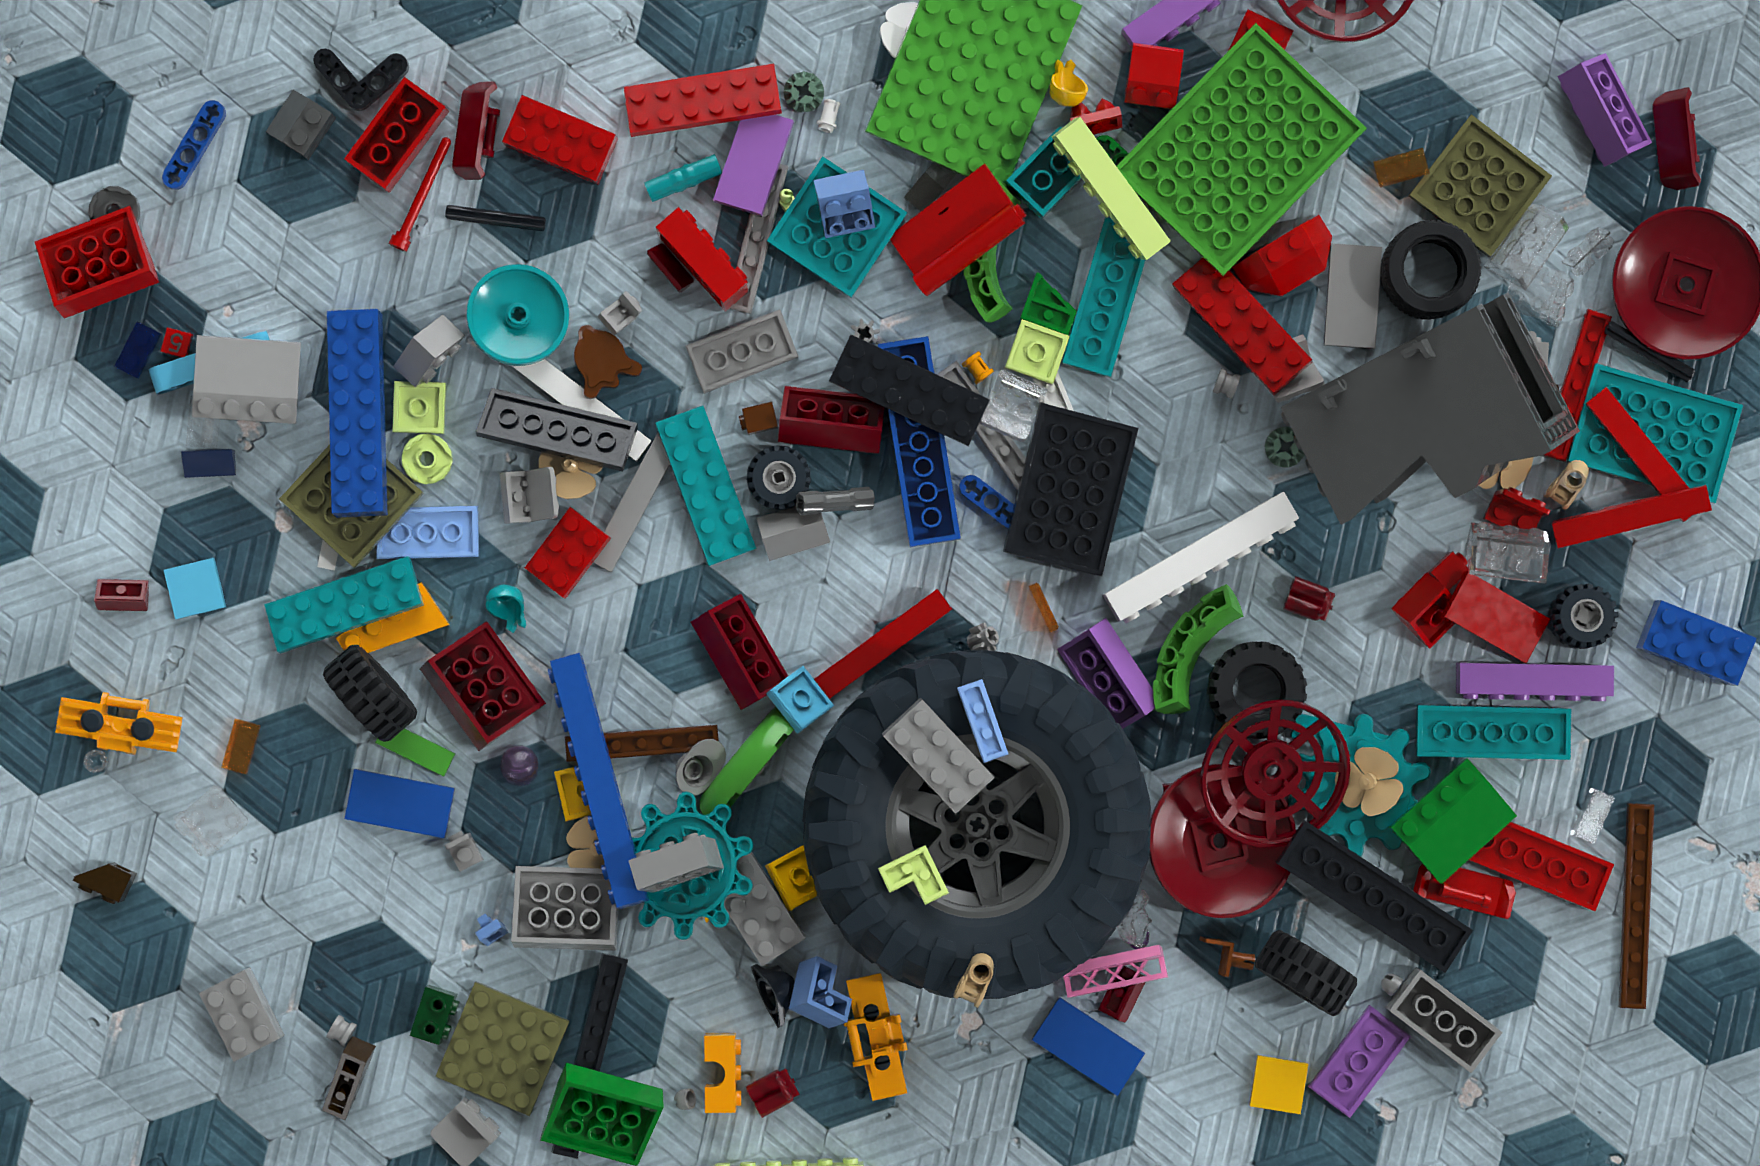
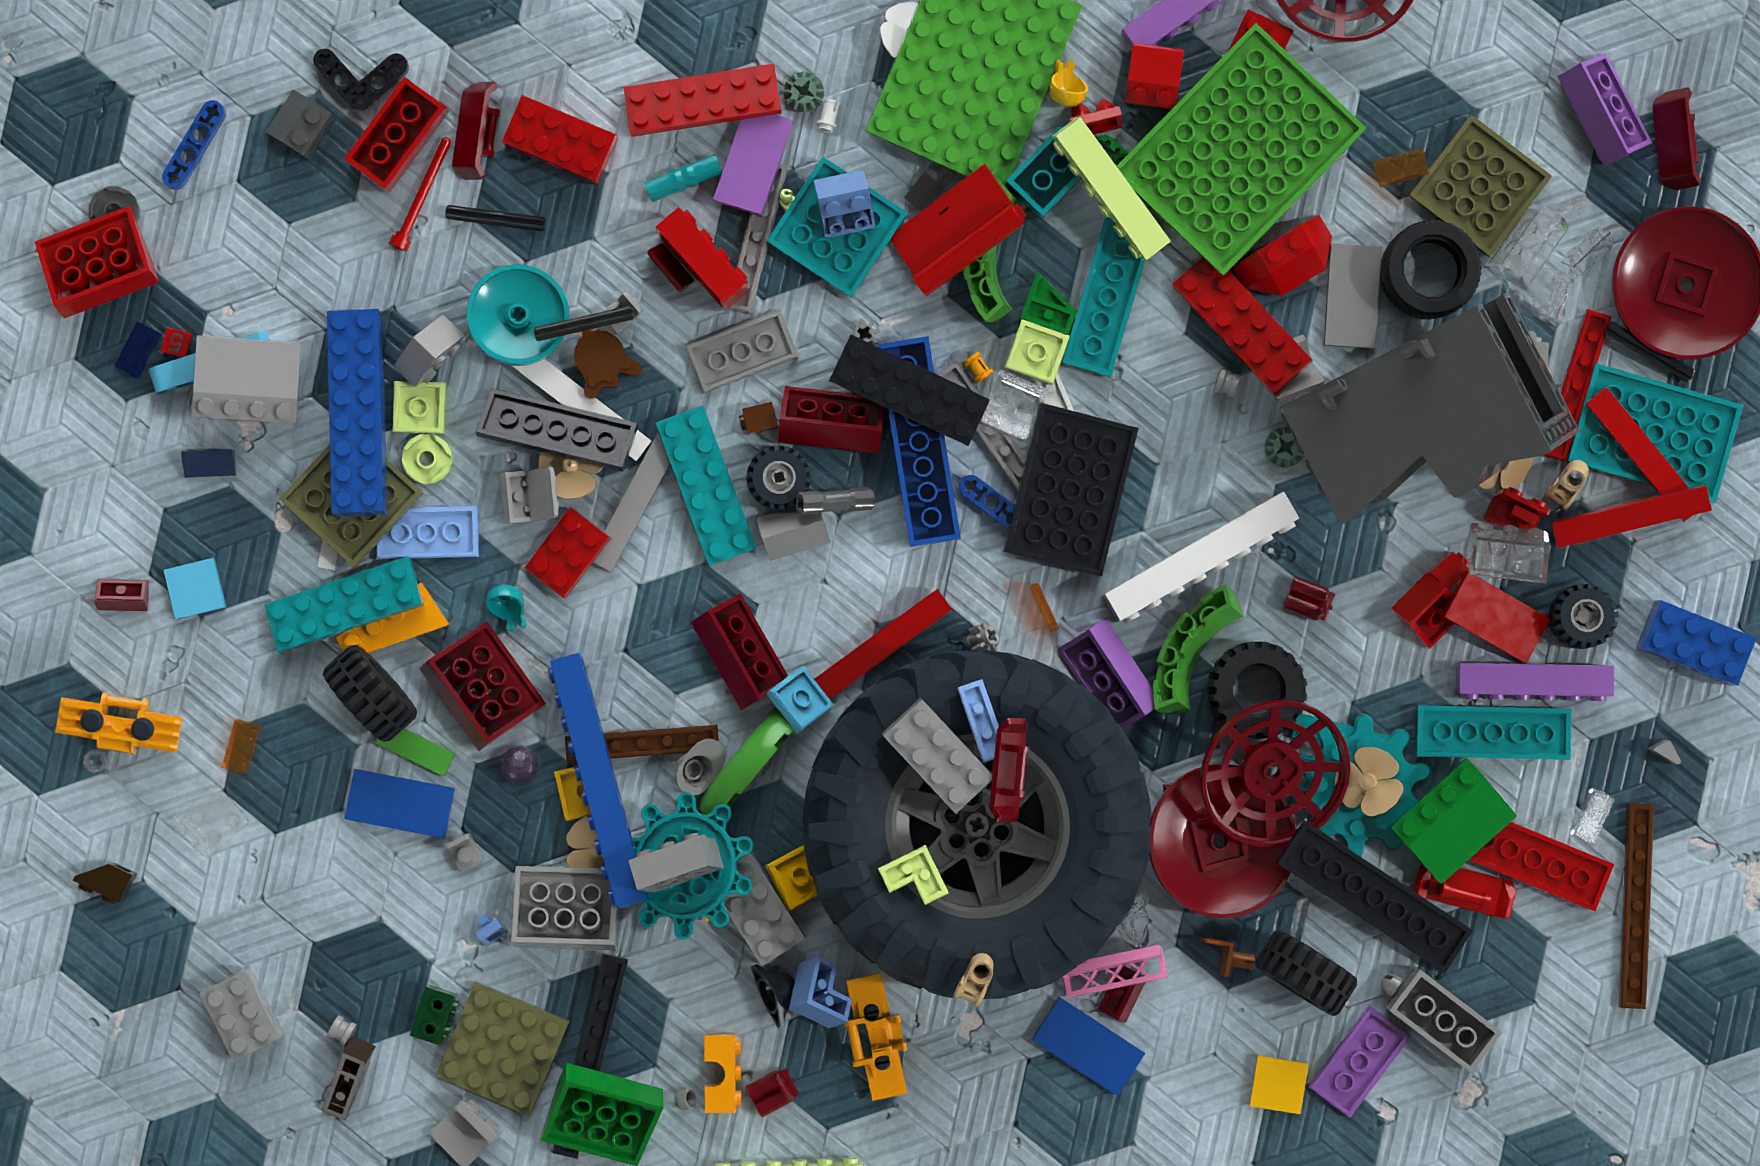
(583, 323): none -> pearl dark grey axle
(1009, 769): none -> dark red piece
(1522, 515): none -> red tile
(1666, 751): none -> light grey slope

